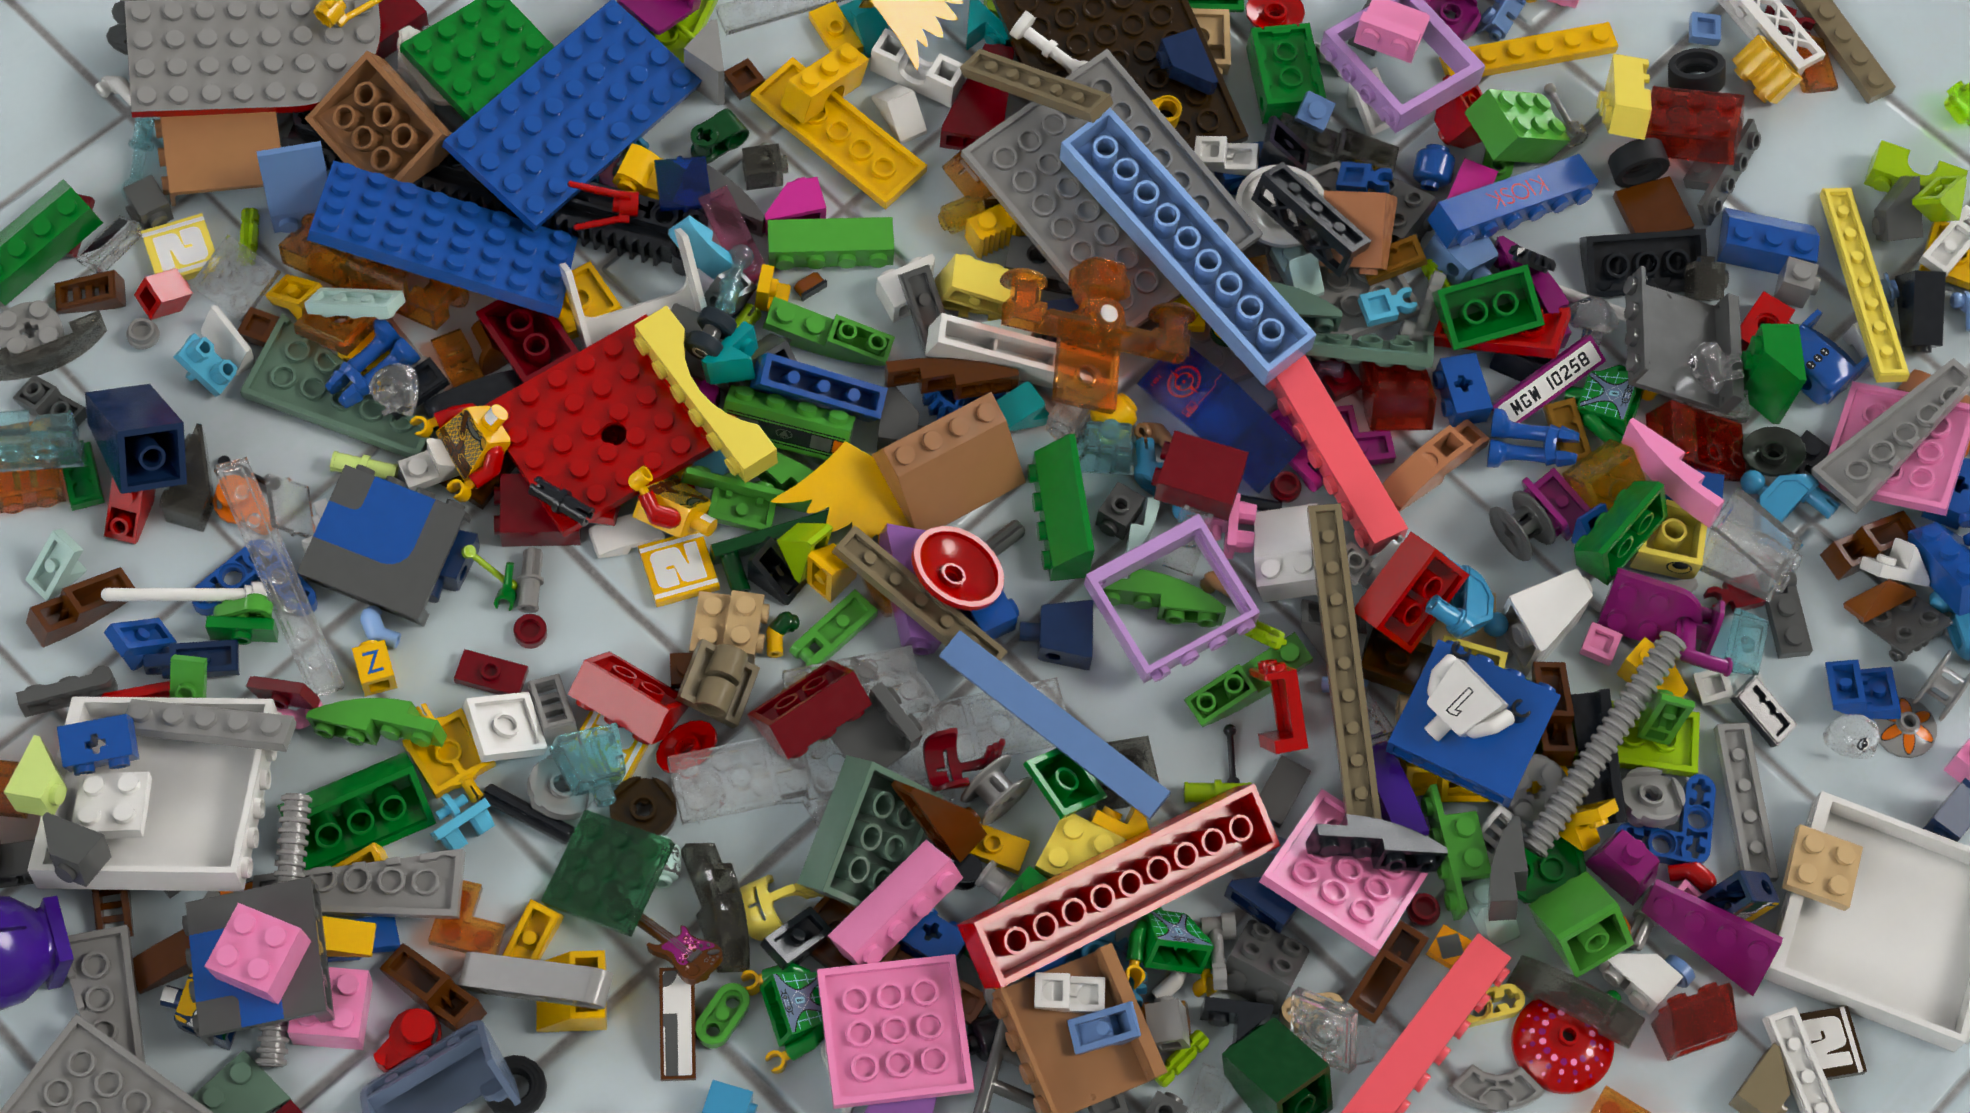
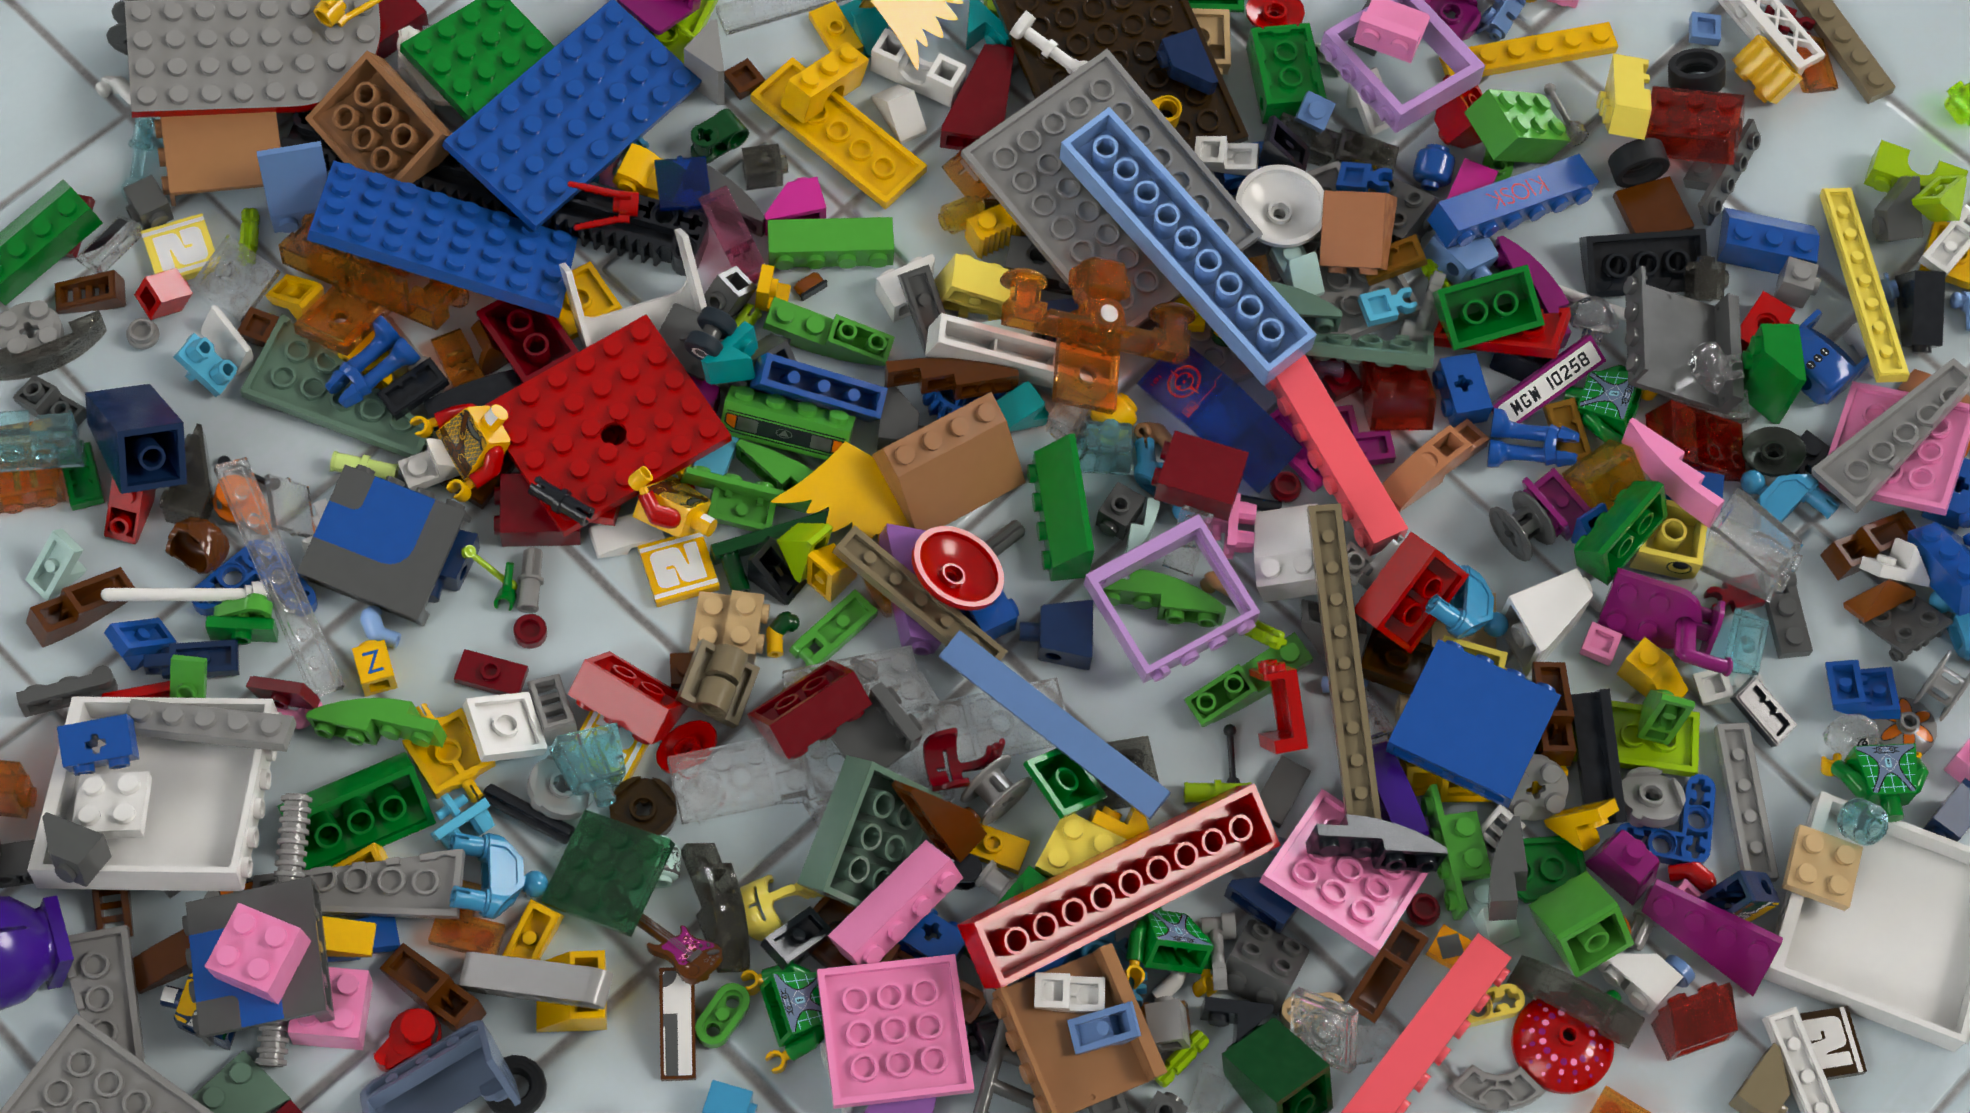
(36, 782): yellowish green slope -> none
(198, 544): none -> reddish brown hair
(355, 302): light aqua plate -> none
(395, 388): clear piece -> none
(500, 875): none -> dark azure connector
(707, 254): medium azure slope -> none
(731, 286): clear light blue pin -> none
(741, 442): light yellow arch -> none
(1037, 85): dark tan plate -> none
(1311, 213): black fence -> none
(1466, 701): white torso -> none
(1532, 258): black gear -> none
(1604, 743): light grey piece -> none
(1862, 821): none -> clear light blue head
(1881, 774): none -> green torso

